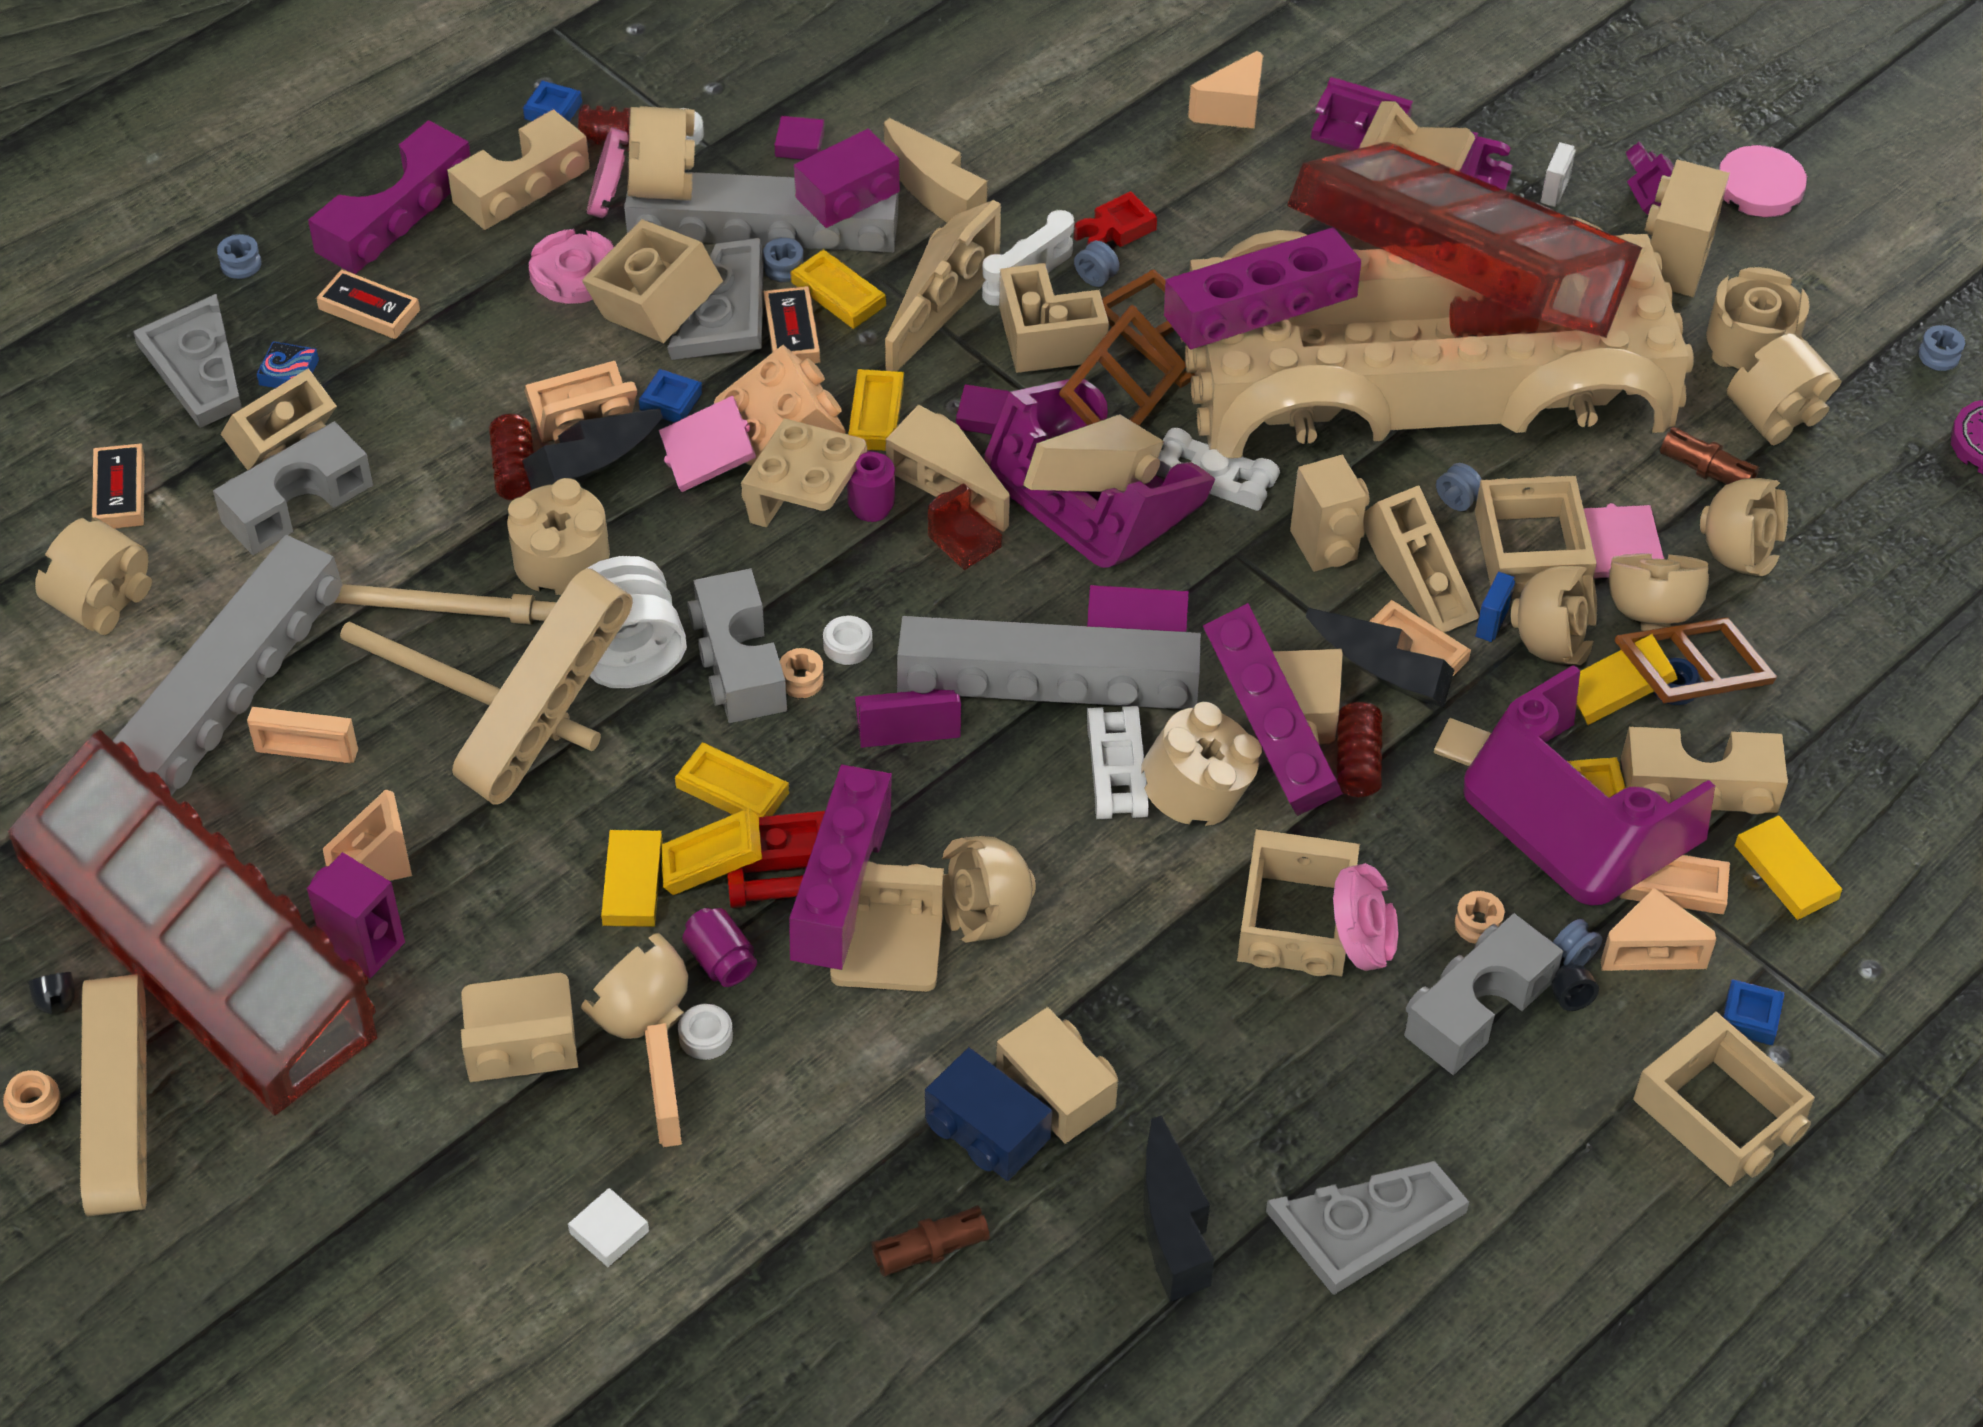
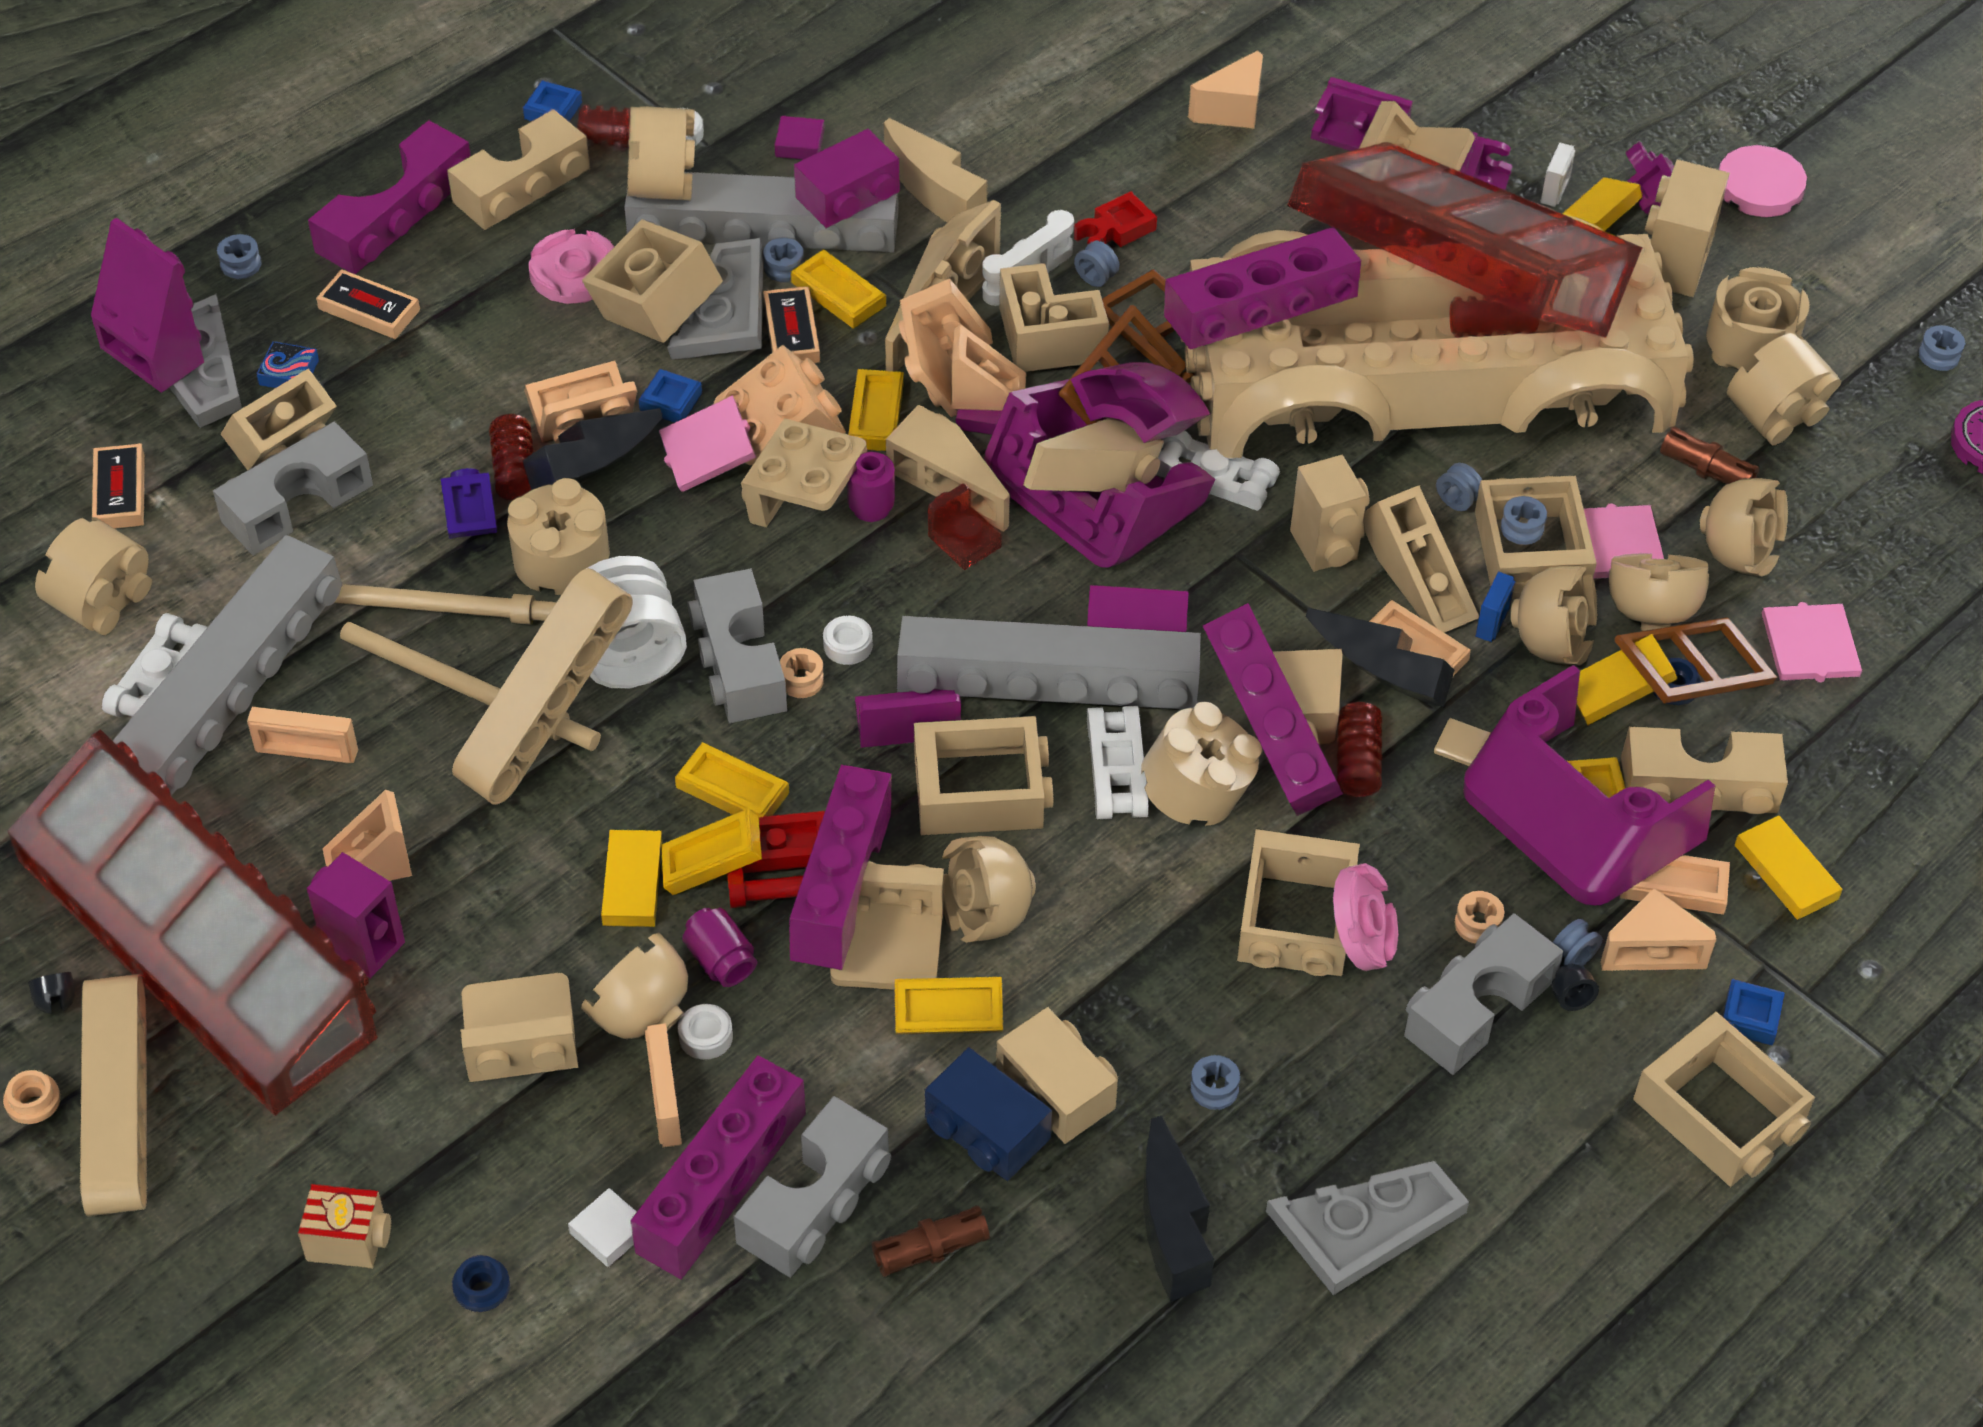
(144, 309): none -> magenta slope
(151, 665): none -> white plate
(343, 1226): none -> tan brick
(468, 503): none -> dark purple bracket
(477, 1270): none -> dark blue plate
(607, 173): bright pink tile -> none
(718, 1167): none -> magenta brick
(791, 1224): none -> light grey arch
(929, 333): none -> light nougat bracket
(948, 1005): none -> yellow tile
(981, 374): none -> light nougat slope
(981, 809): none -> tan window
(1143, 397): none -> magenta brick
(1215, 1097): none -> sand blue bush
(1527, 508): none -> sand blue bush
(1605, 202): none -> yellow tile
(1811, 642): none -> bright pink piece

